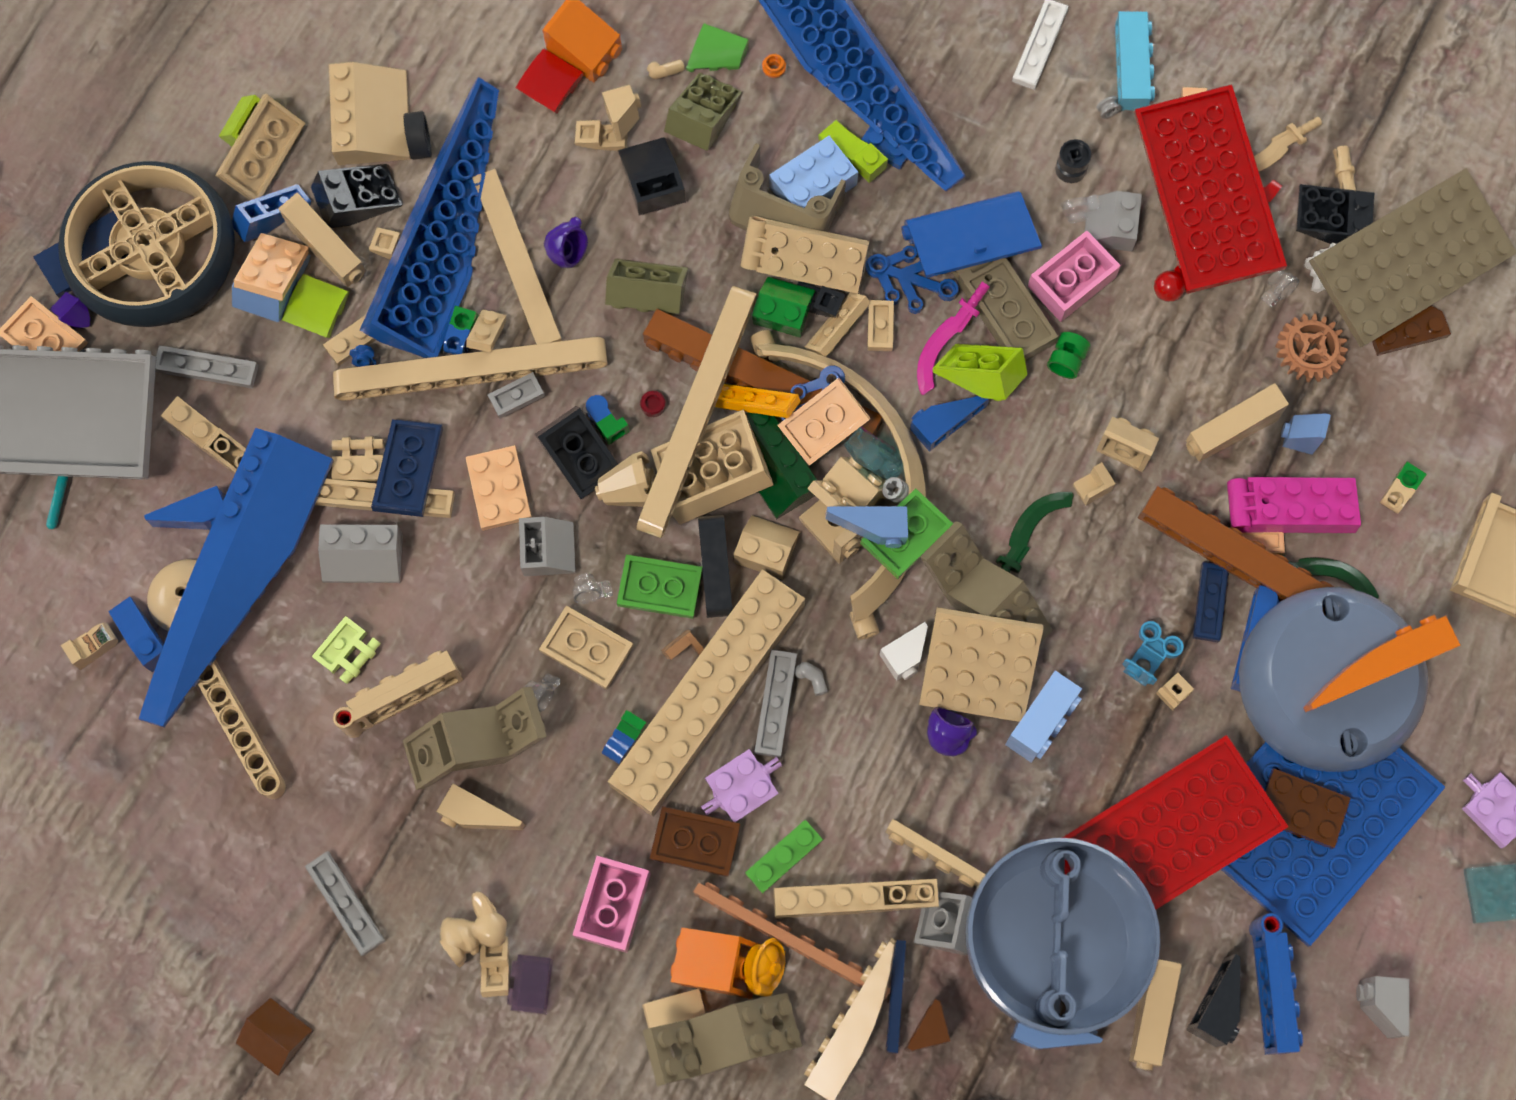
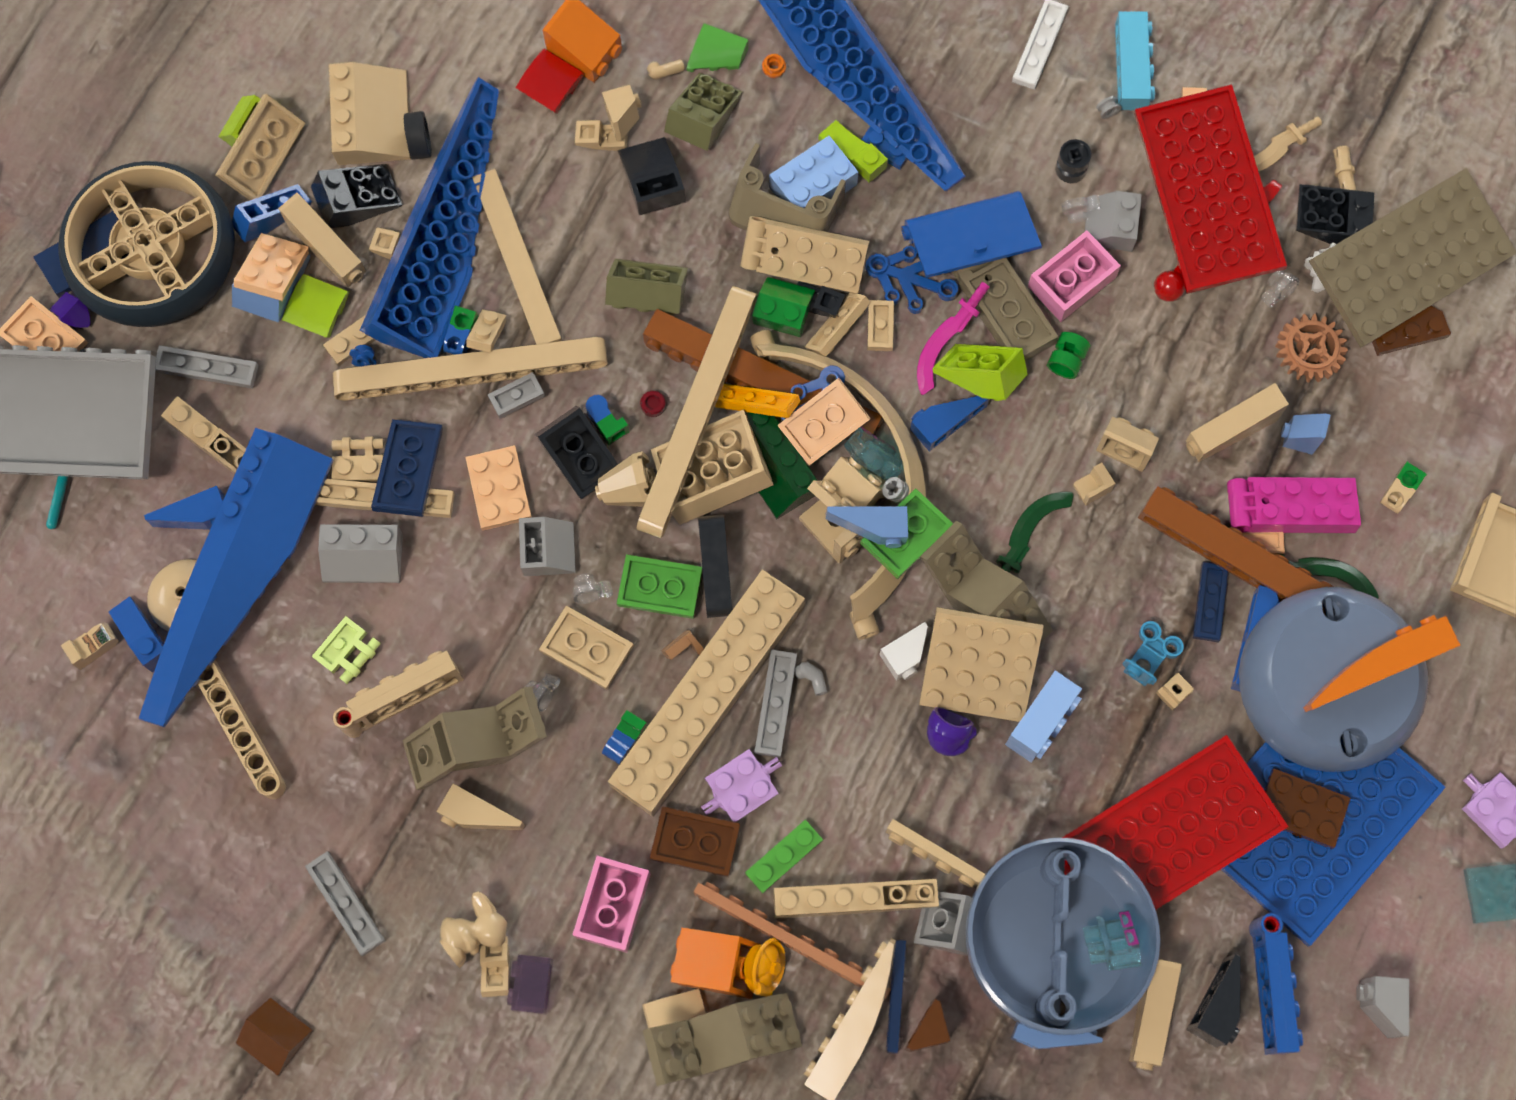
(566, 243): dark purple piece -> none
(765, 547): tan slope -> none
(1113, 942): none -> clear light blue hips

